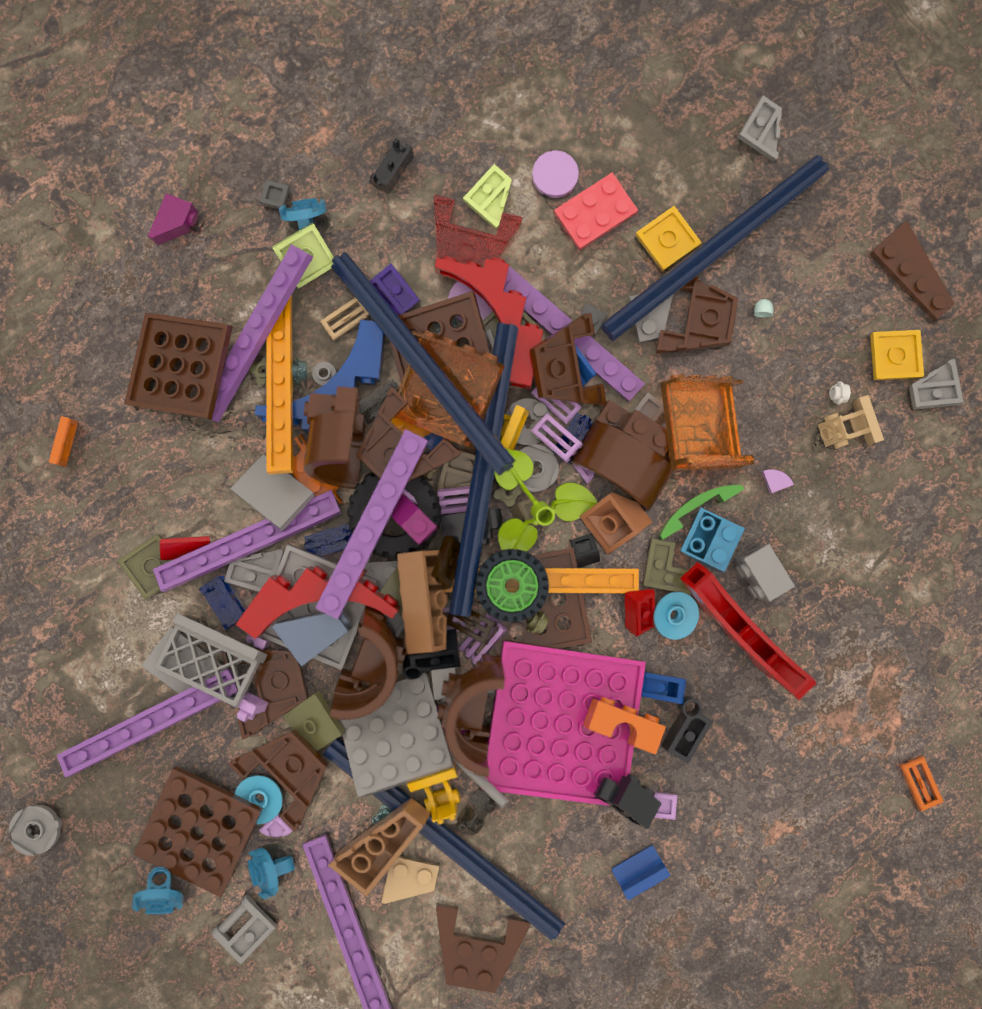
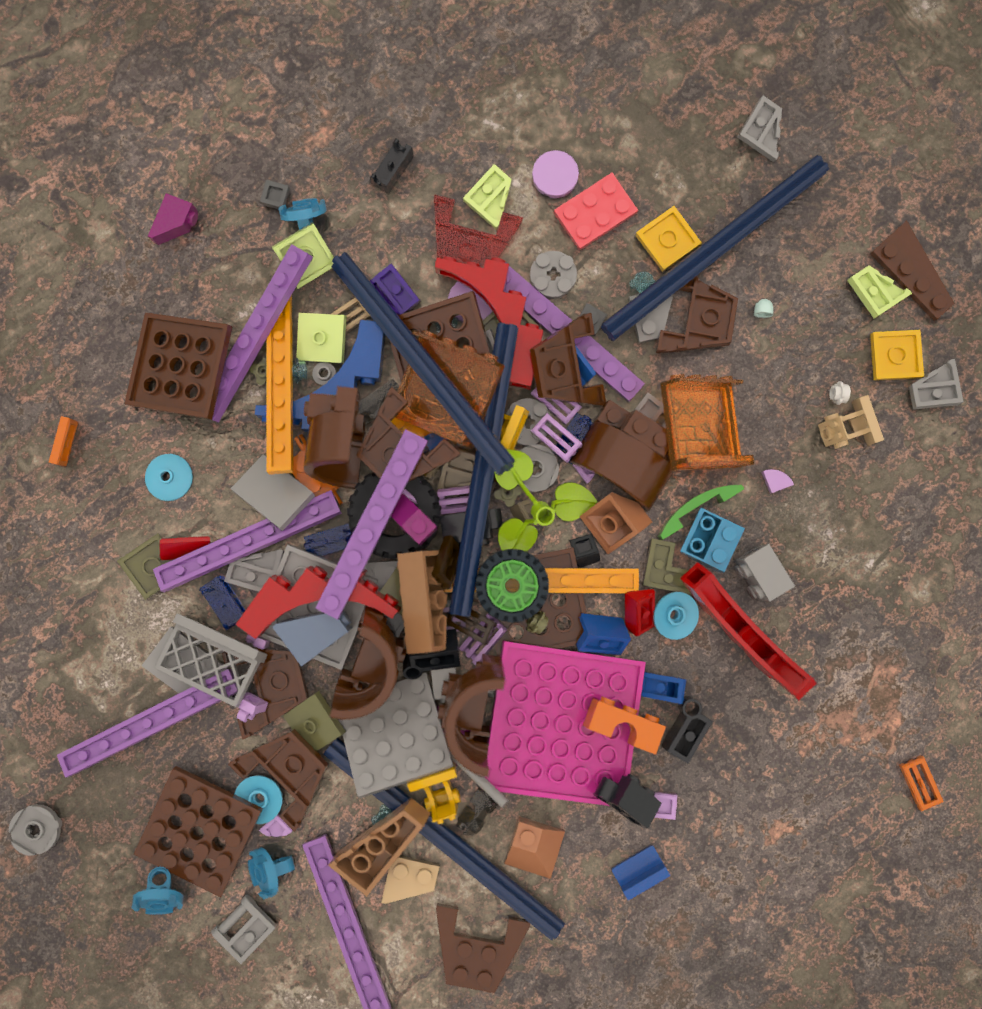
(179, 481): none -> medium azure dish
(321, 337): none -> yellowish green plate
(534, 847): none -> nougat slope
(553, 261): none -> light grey plate
(603, 634): none -> blue panel
(642, 278): none -> clear light blue plate
(876, 290): none -> yellowish green wing

